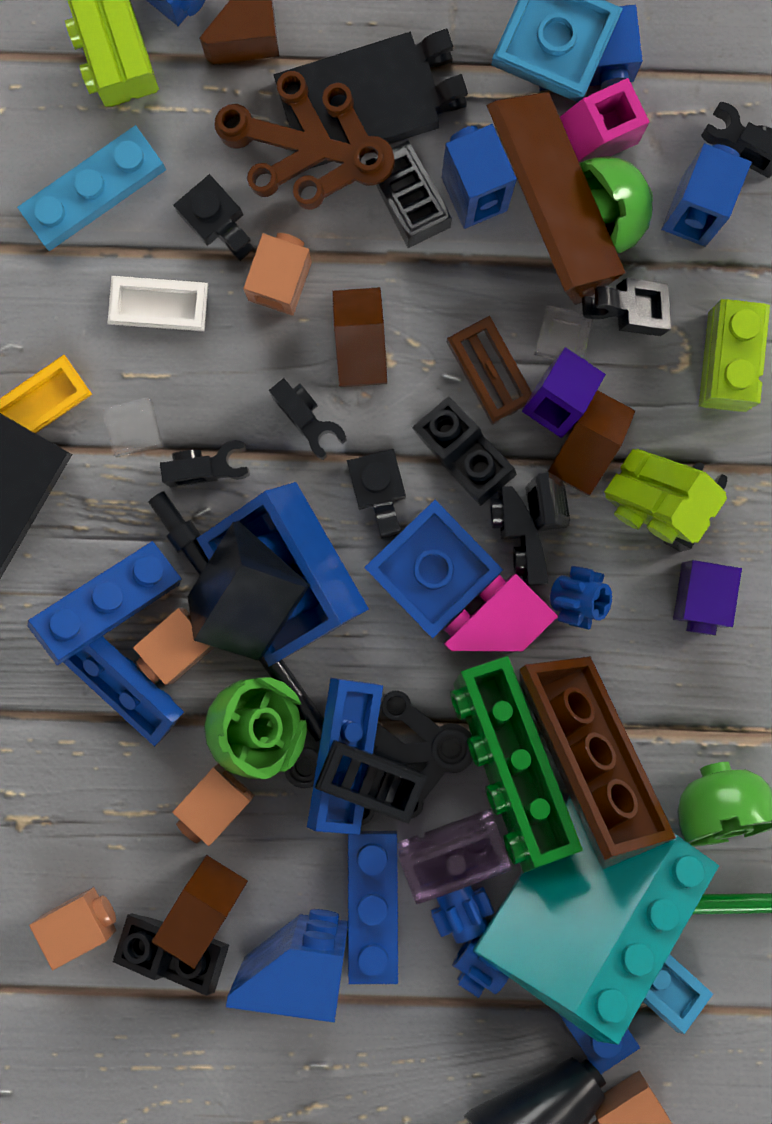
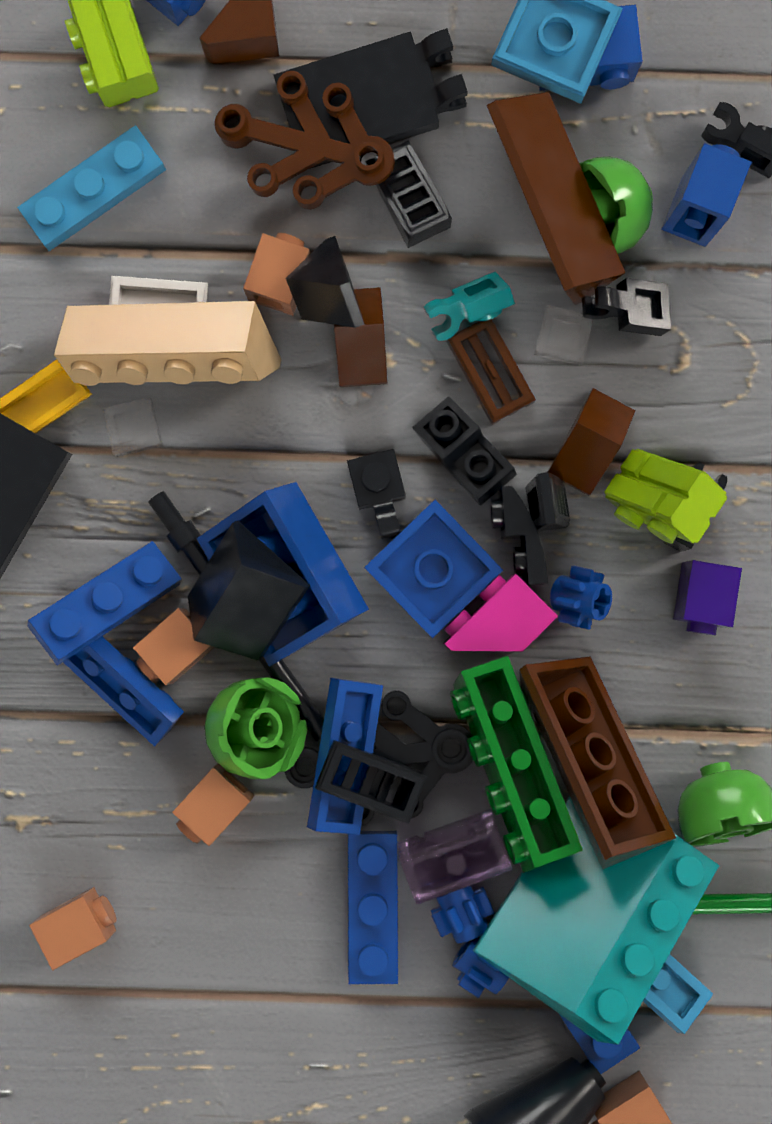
(149, 960): black slope -> none
(166, 343): none -> tan wedge
(192, 468): black plate -> none
(199, 911): reddish brown slope -> none
(213, 215): black plate -> none
(294, 969): blue slope -> none
(298, 407): black plate -> none
(325, 288): none -> black slope
(475, 301): none -> teal plate
(477, 174): blue brick -> none
(563, 392): dark purple brick -> none
(605, 122): dark pink slope -> none
(734, 355): lime brick -> none

